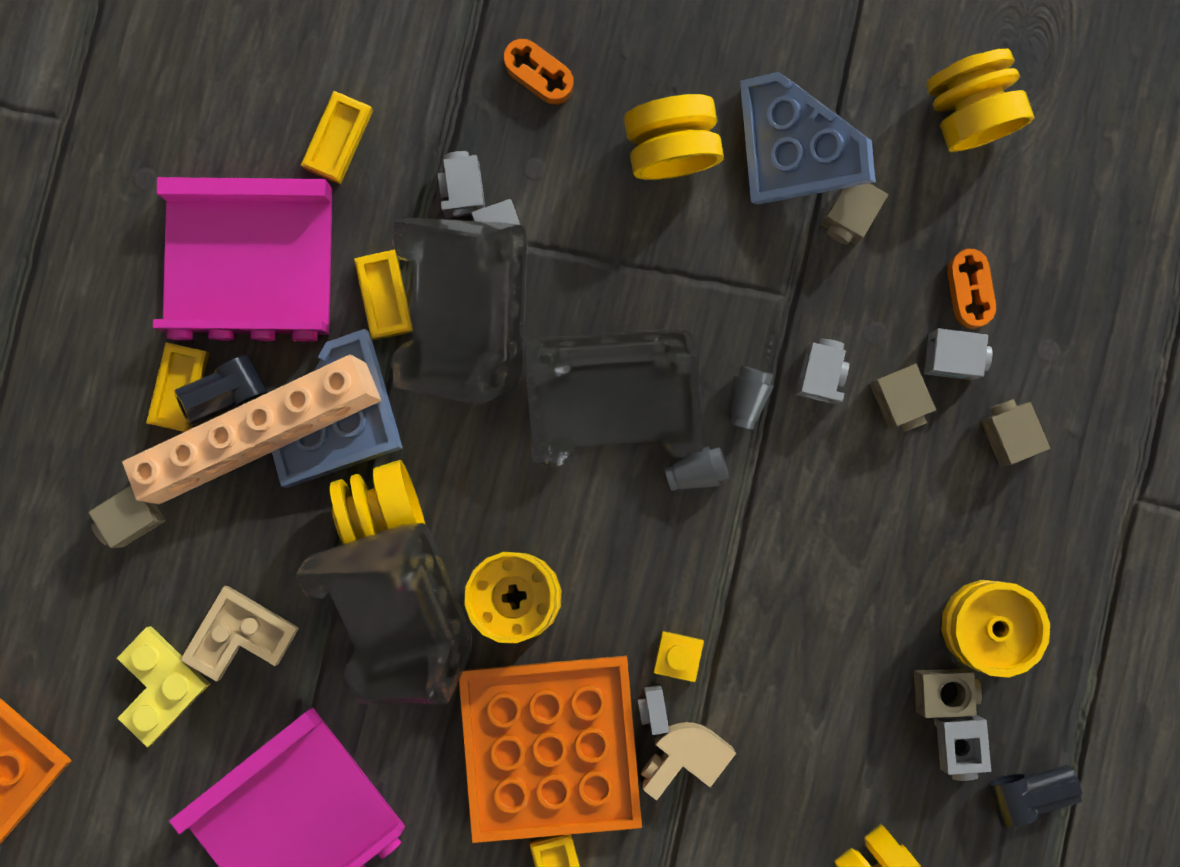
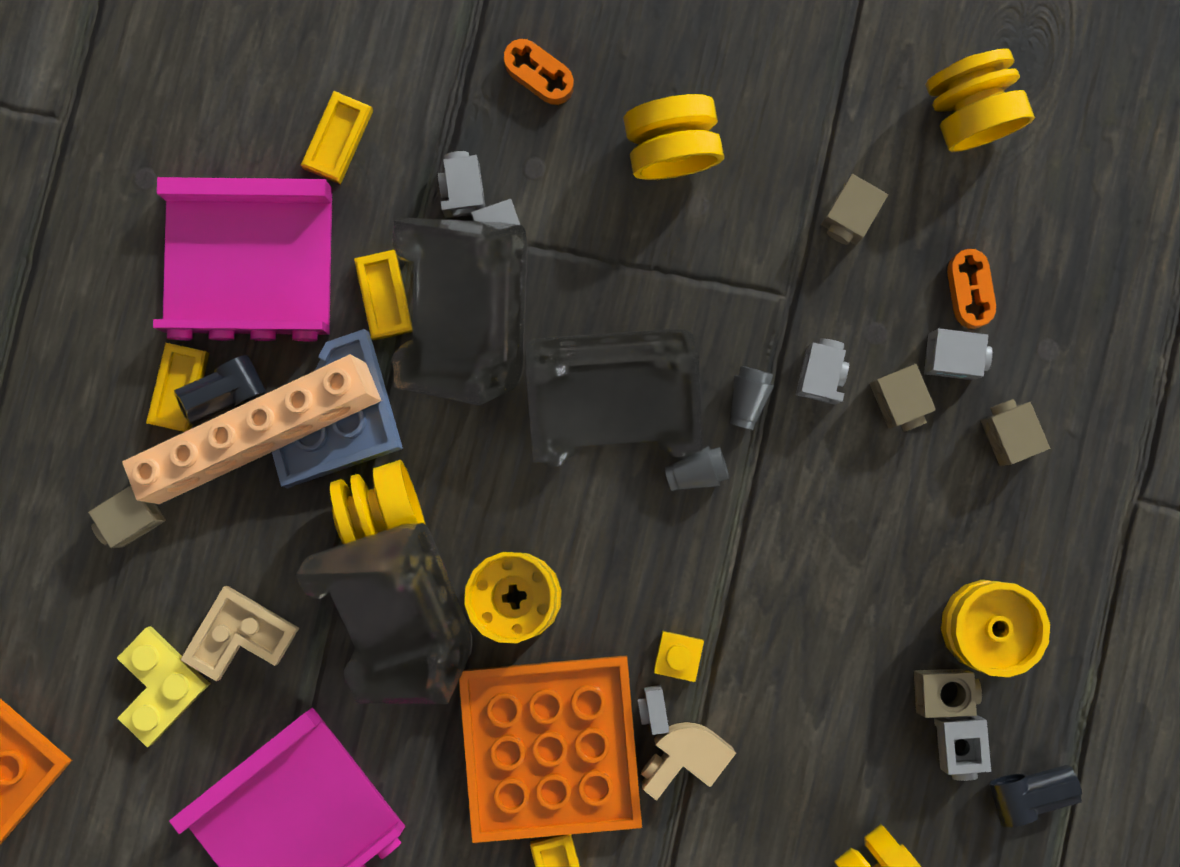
(798, 143): sand blue plate -> none

